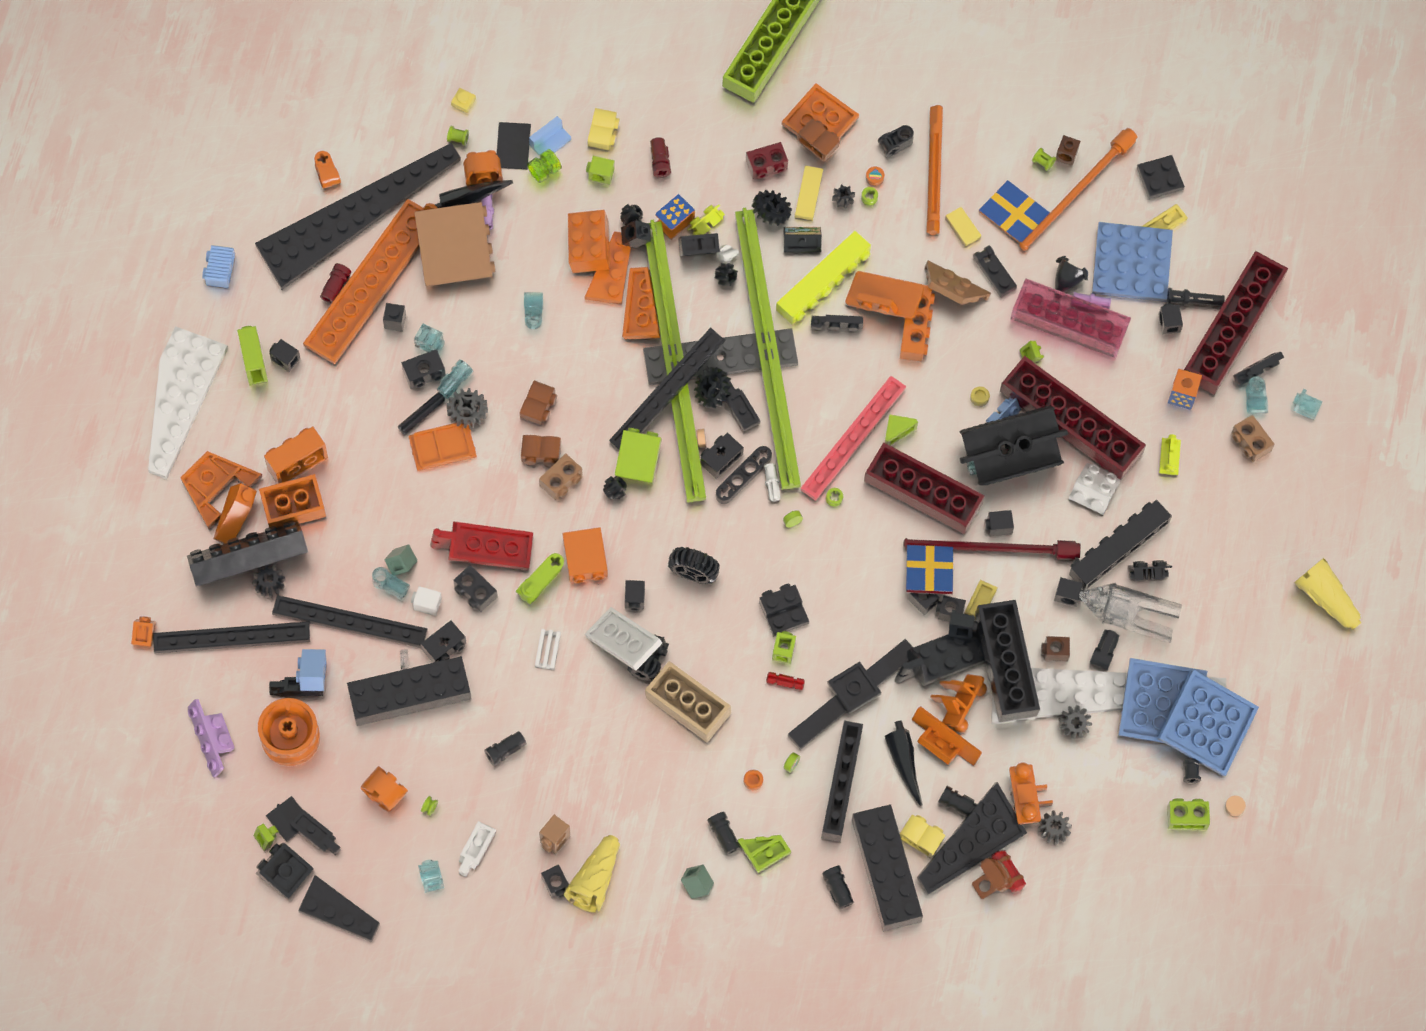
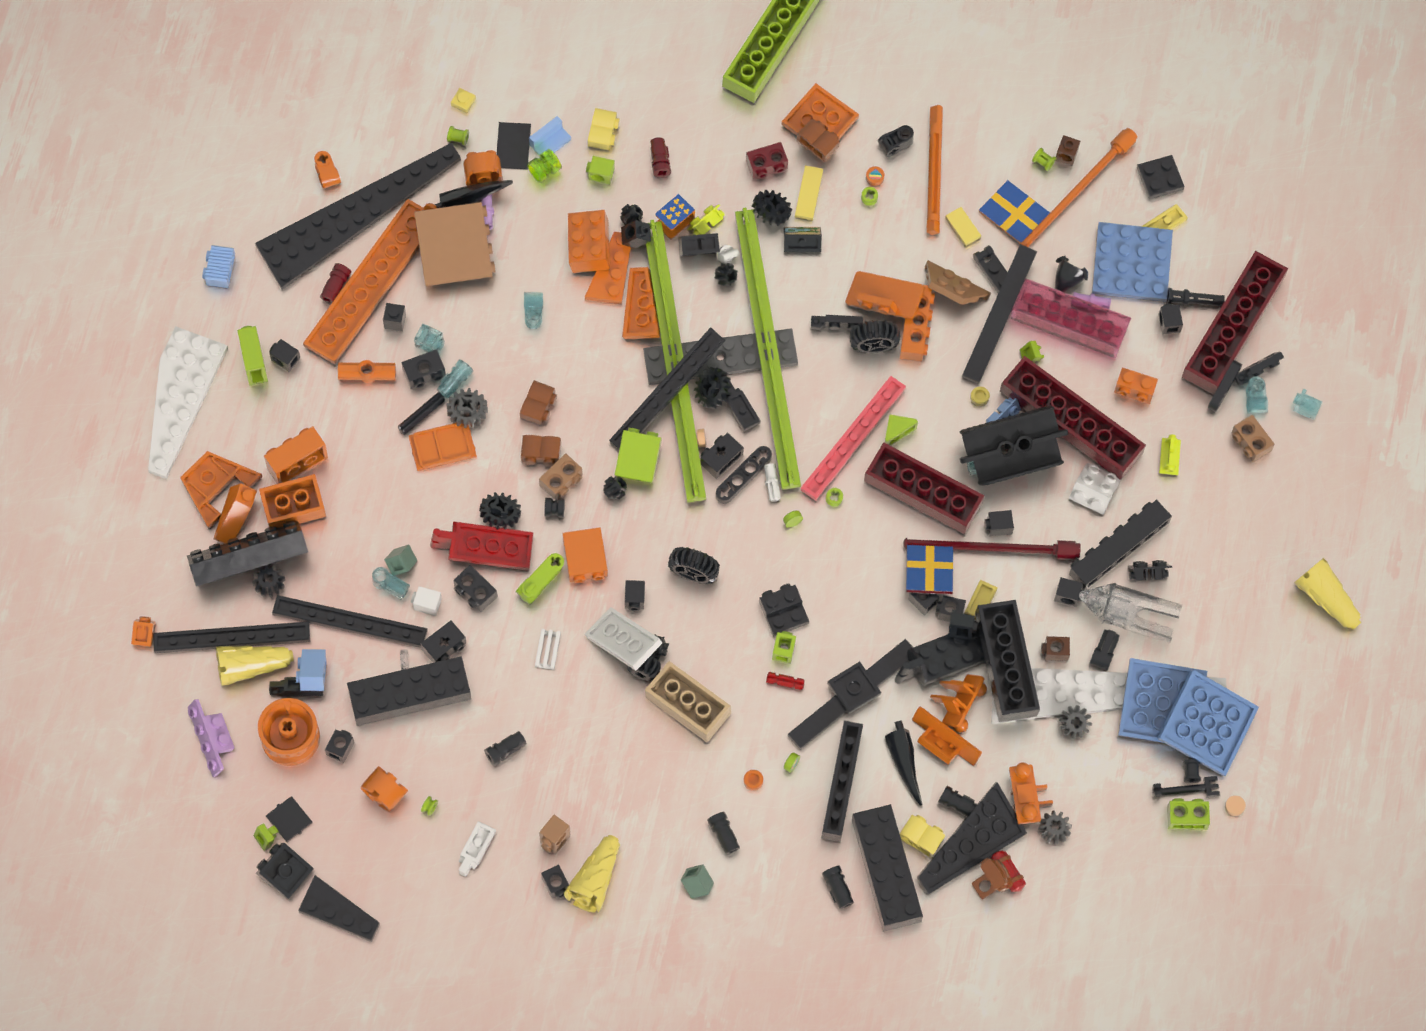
(247, 661): none -> light yellow cone
(315, 832): black hinge -> none
(339, 753): none -> black brick
(354, 371): none -> orange piece
(431, 876): clear light blue brick -> none
(500, 510): none -> black gear
(554, 507): none -> black wheel
(764, 850): lime wing -> none
(823, 278): neon yellow brick -> none
(843, 196): black gear -> none
(874, 336): none -> black gear
(999, 314): none -> black tile
(1135, 385): none -> orange brick
(1184, 396): orange piece -> none
(1207, 787): none -> black hinge
(1224, 386): none -> black beam

